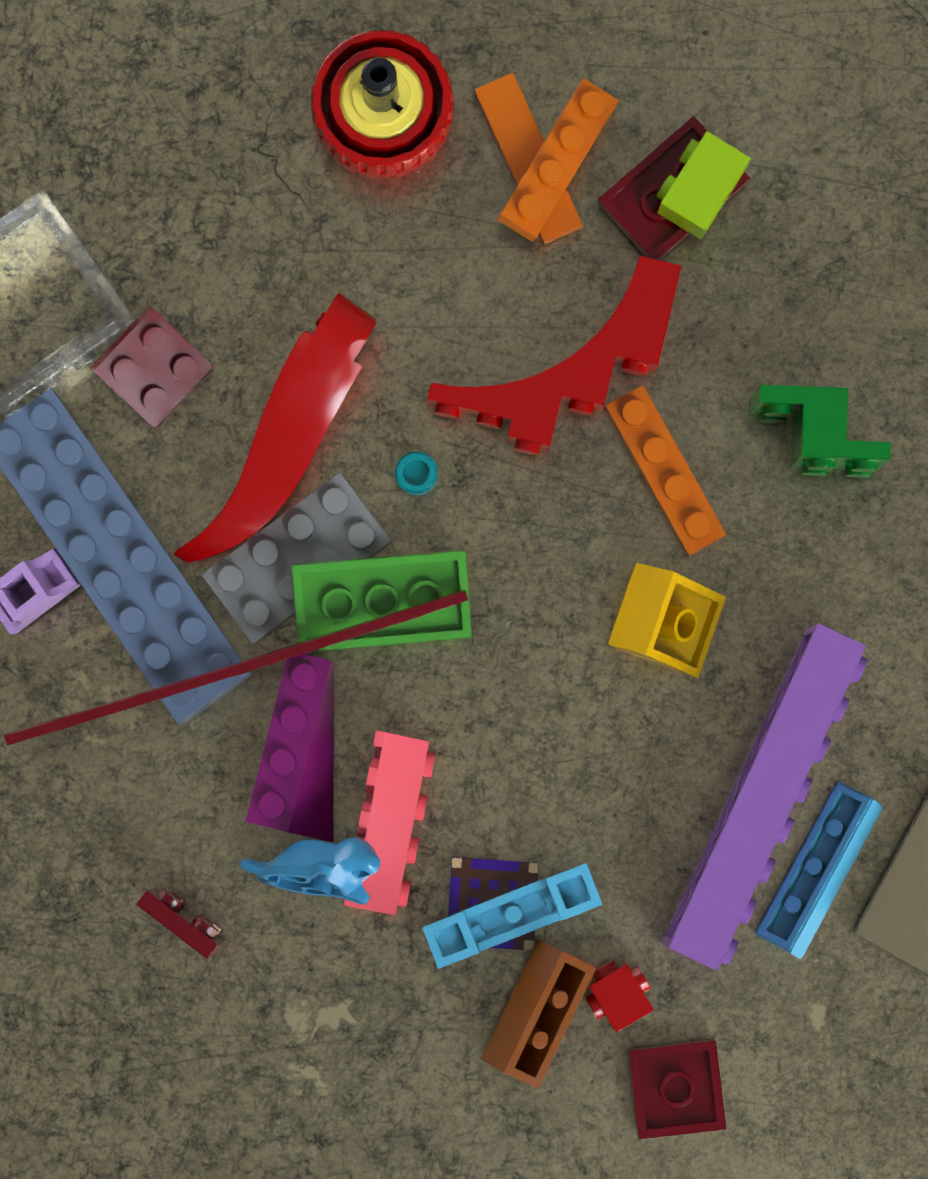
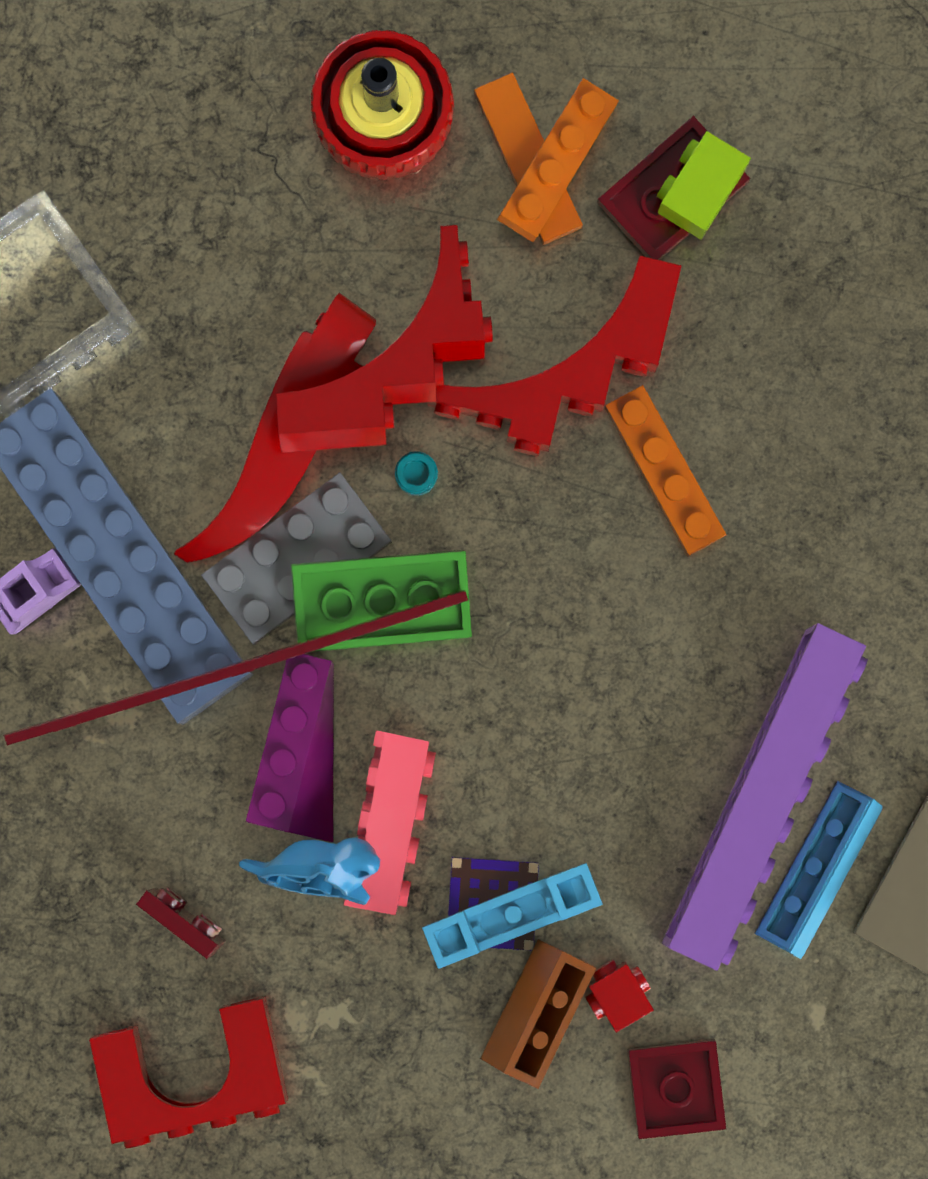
(139, 1109): none -> red arch
(151, 366): plate -> none
(360, 405): none -> red arch
(667, 619): yellow slope -> none
(819, 429): green bracket -> none

